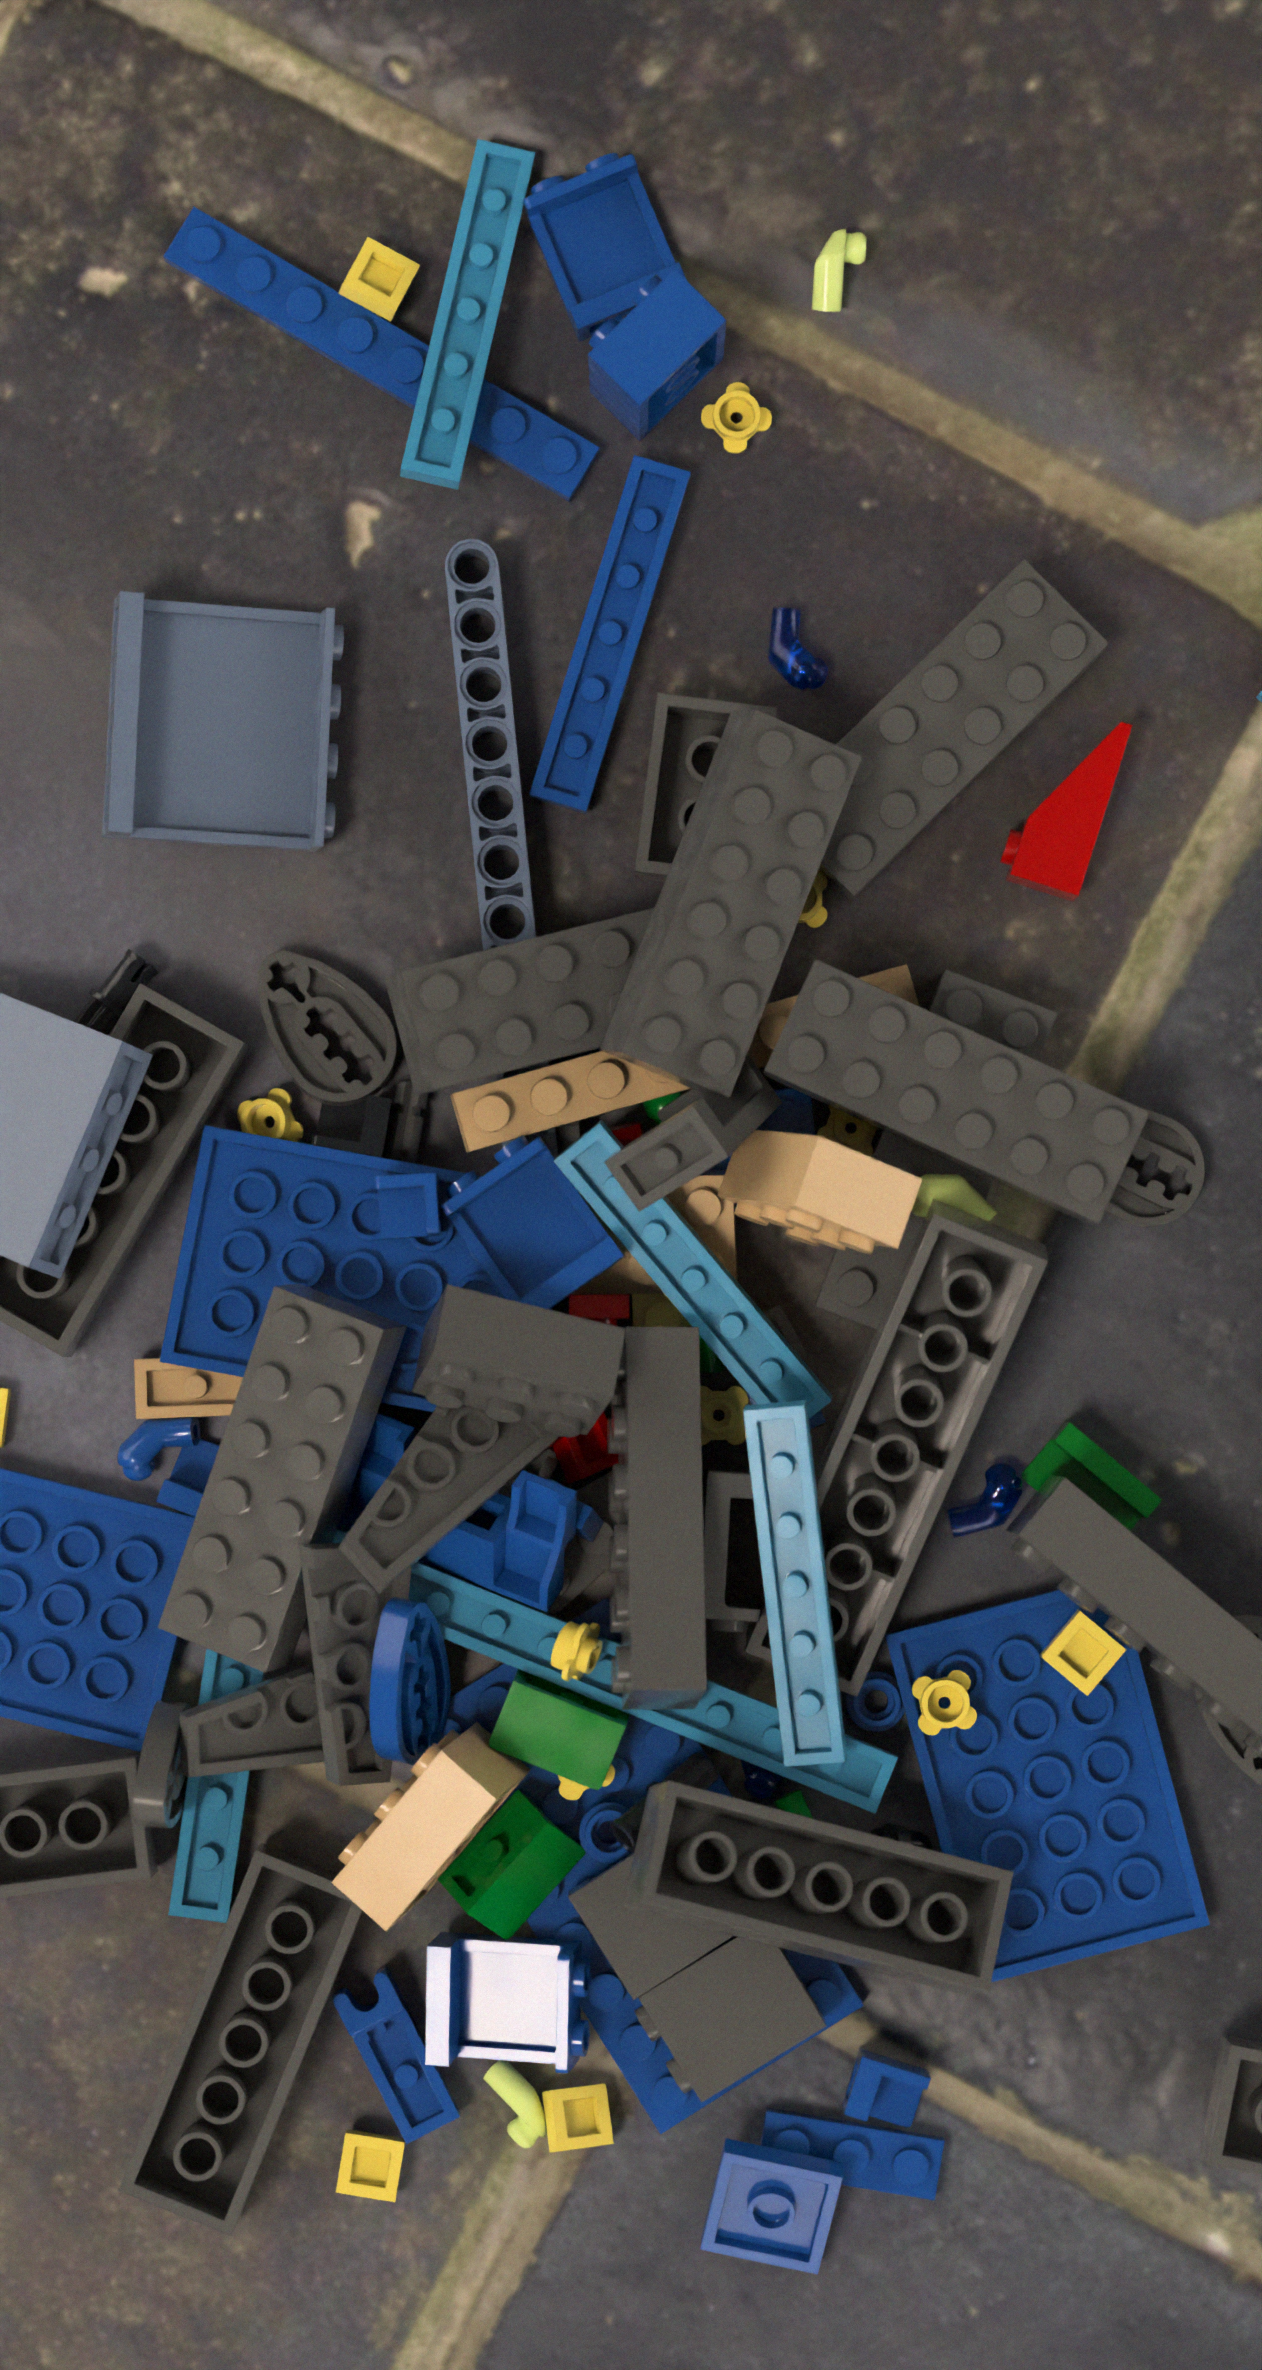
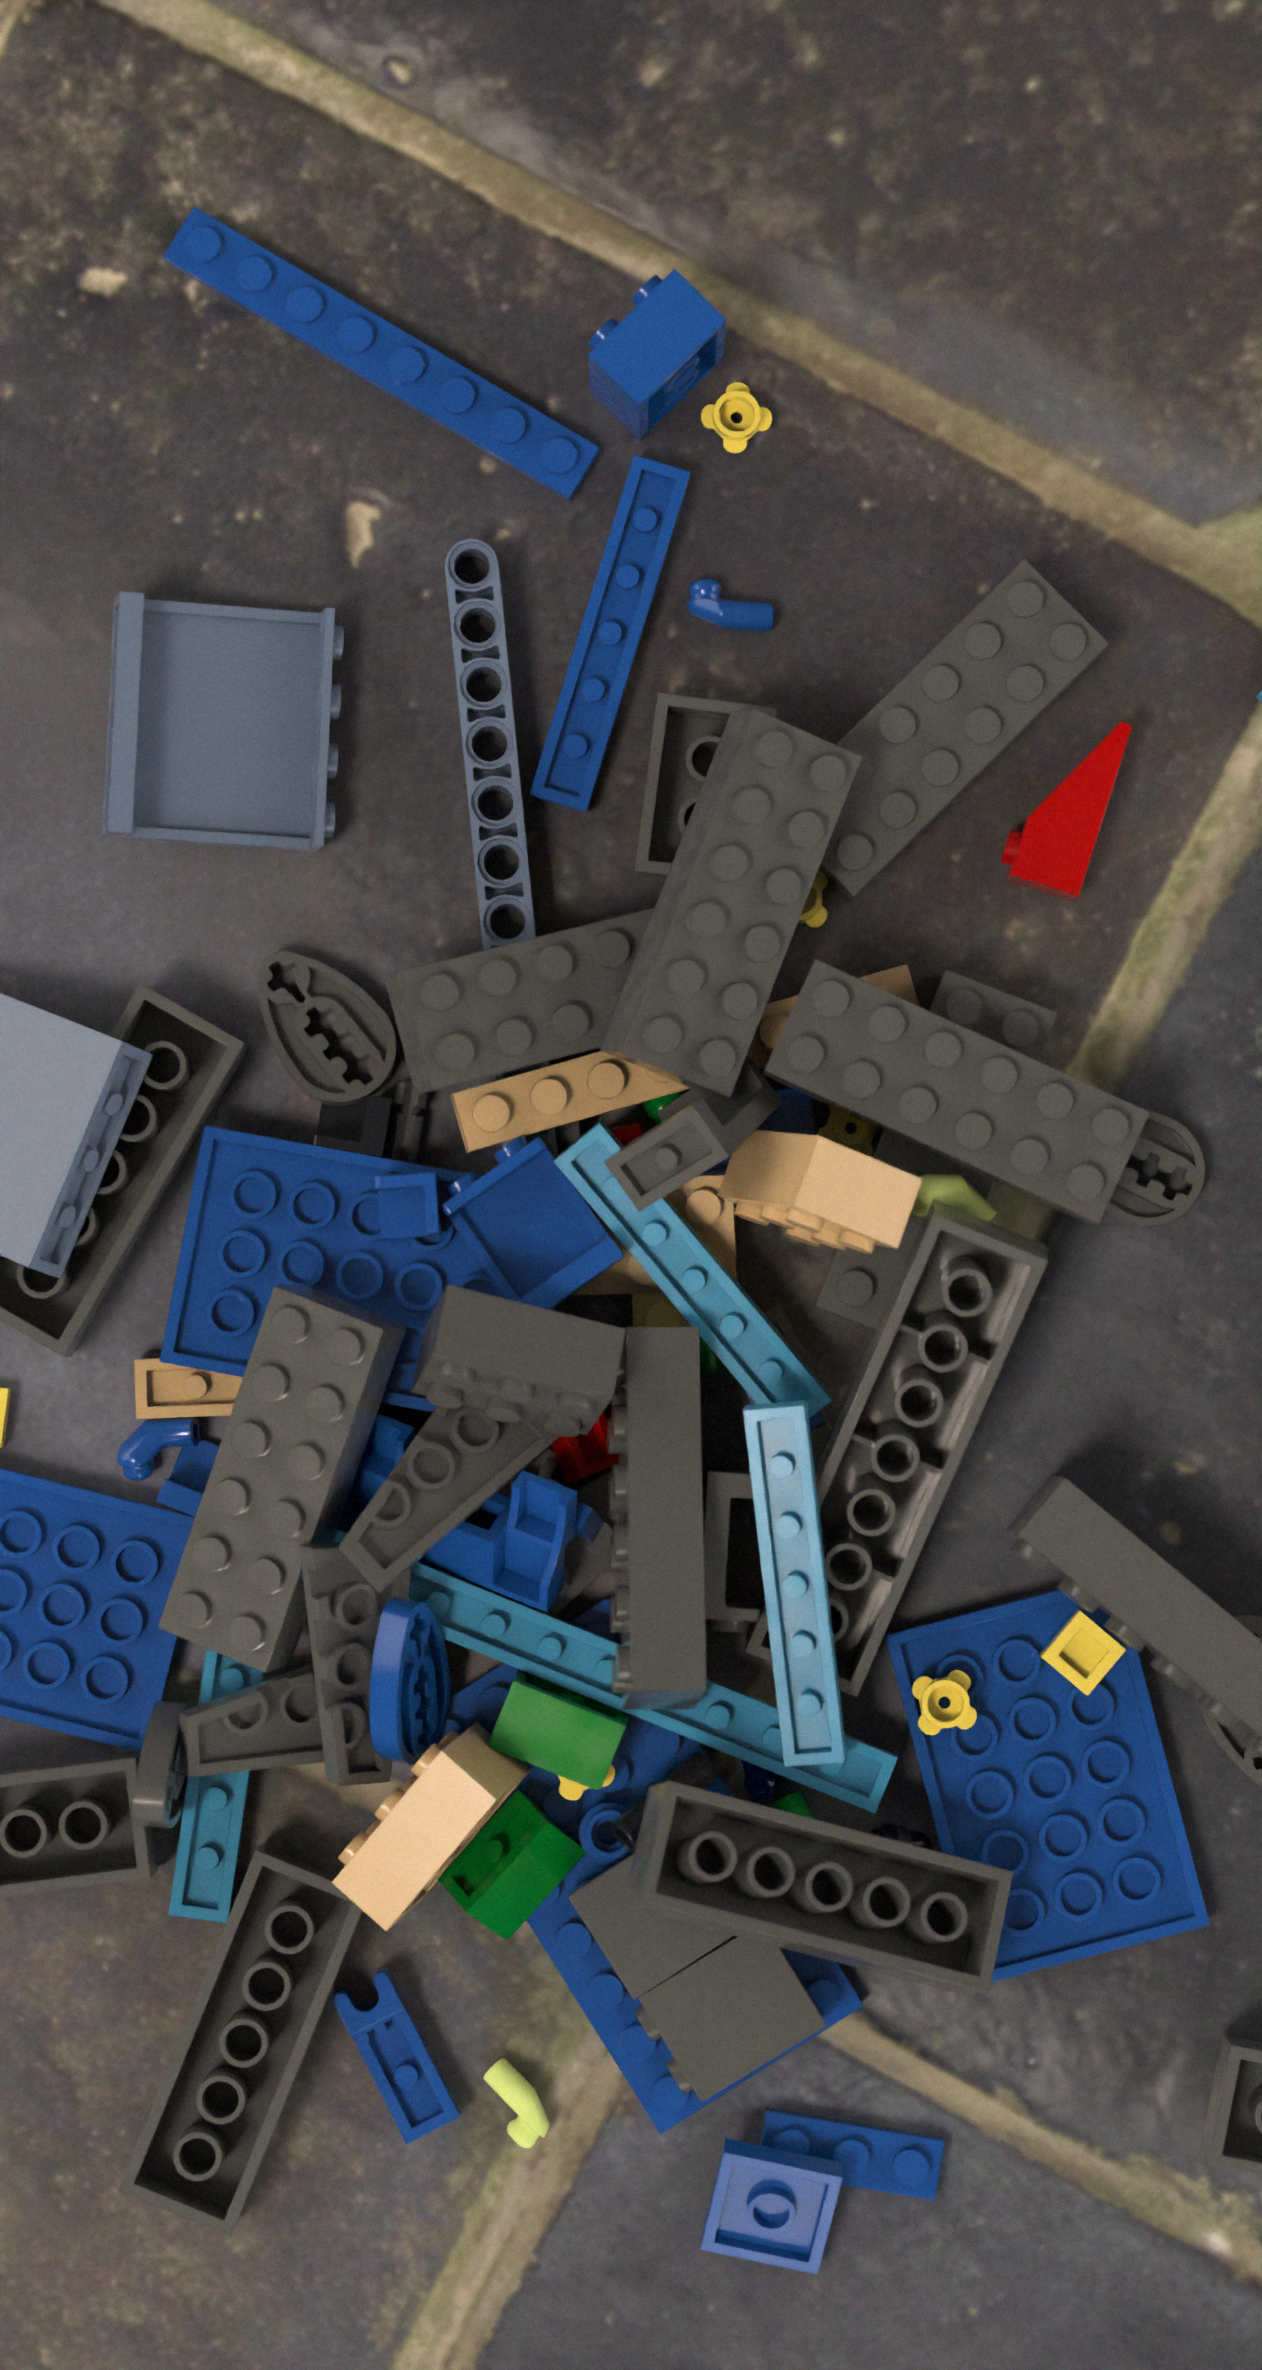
(115, 993): black axle -> none
(276, 1105): light yellow plate -> none
(370, 2165): light yellow plate -> none
(379, 279): light yellow plate -> none
(467, 314): dark azure plate -> none
(505, 2000): panel -> none
(577, 1650): light yellow plate -> none
(577, 2117): light yellow plate -> none
(598, 240): blue panel -> none
(600, 1308): red plate -> none
(727, 614): none -> blue arm
(732, 1405): light yellow plate -> none
(789, 656): clear blue arm -> none
(829, 268): yellowish green arm -> none
(879, 1720): blue plate -> none
(884, 2089): blue panel -> none
(994, 1505): clear blue arm -> none
(1094, 1472): green panel -> none

